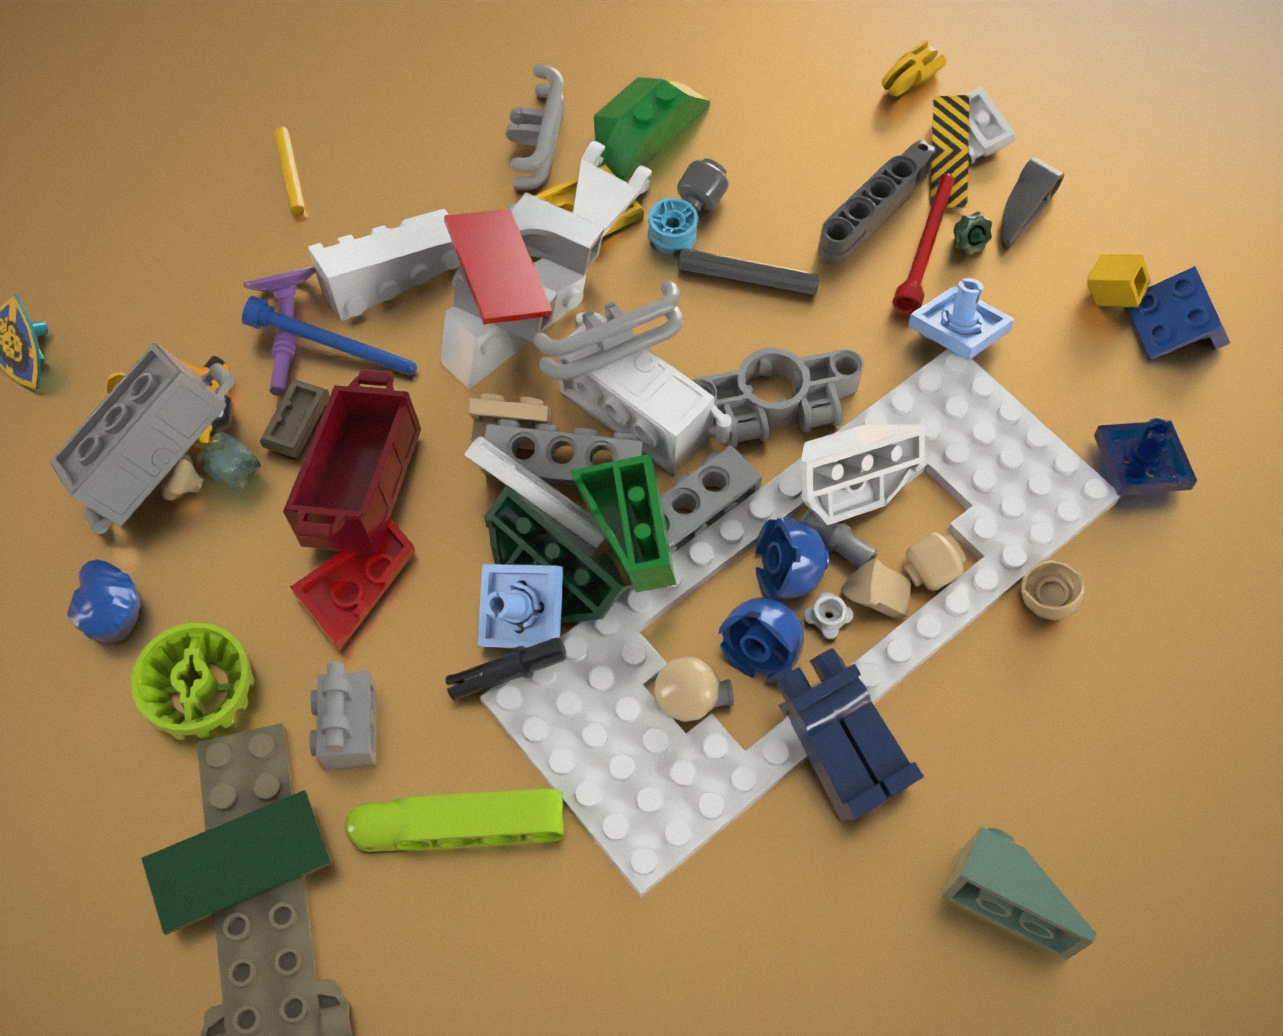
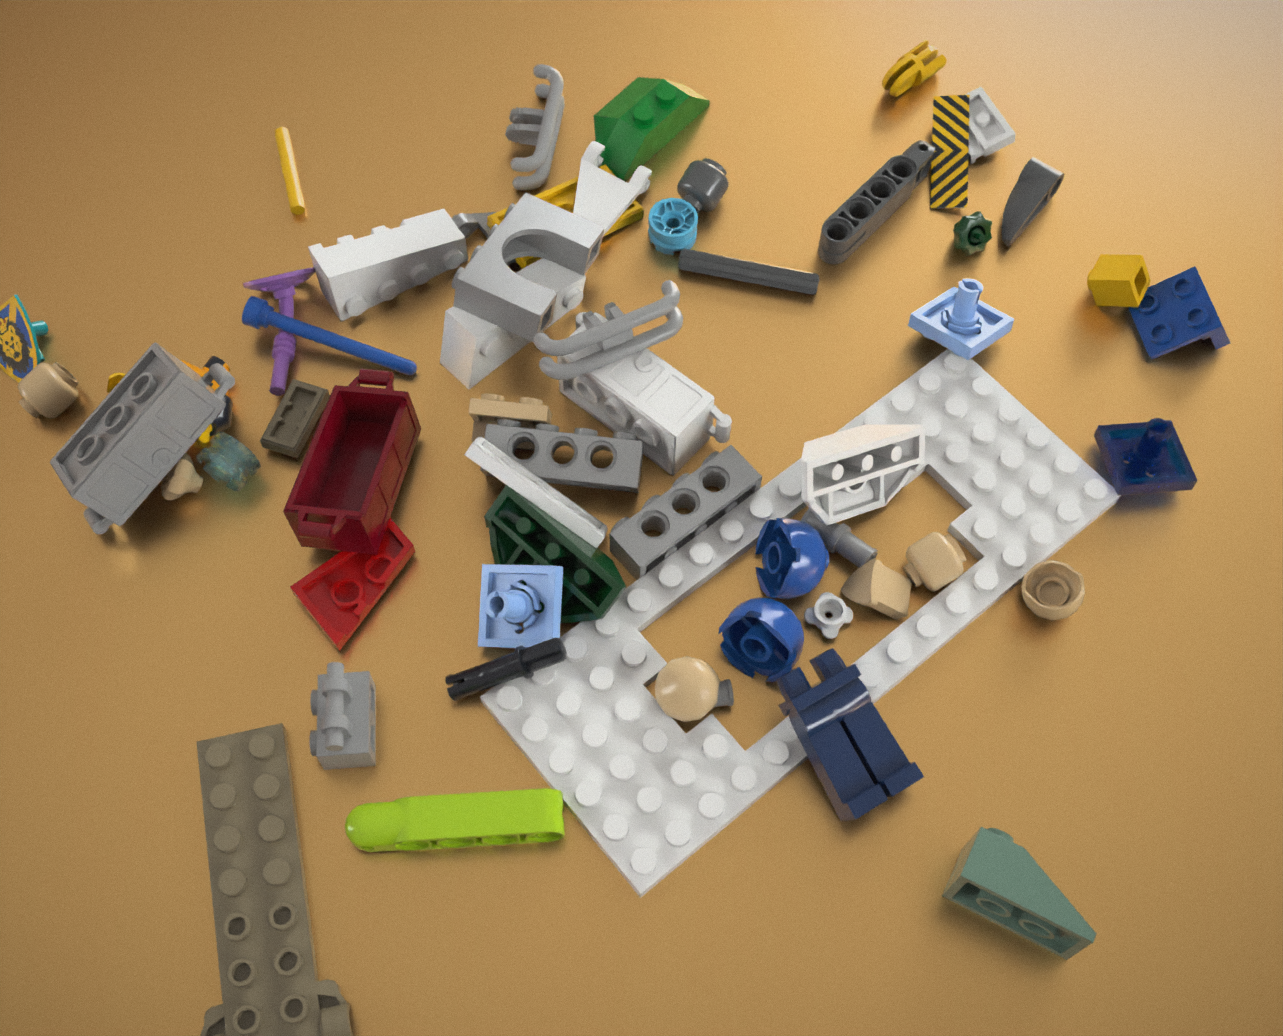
(48, 390): none -> tan head
(104, 603): blue hair -> none
(177, 662): lime gear -> none
(235, 862): dark green piece -> none
(497, 266): piece -> none
(631, 517): green wedge -> none
(815, 387): light grey piece -> none
(910, 294): red piece -> none

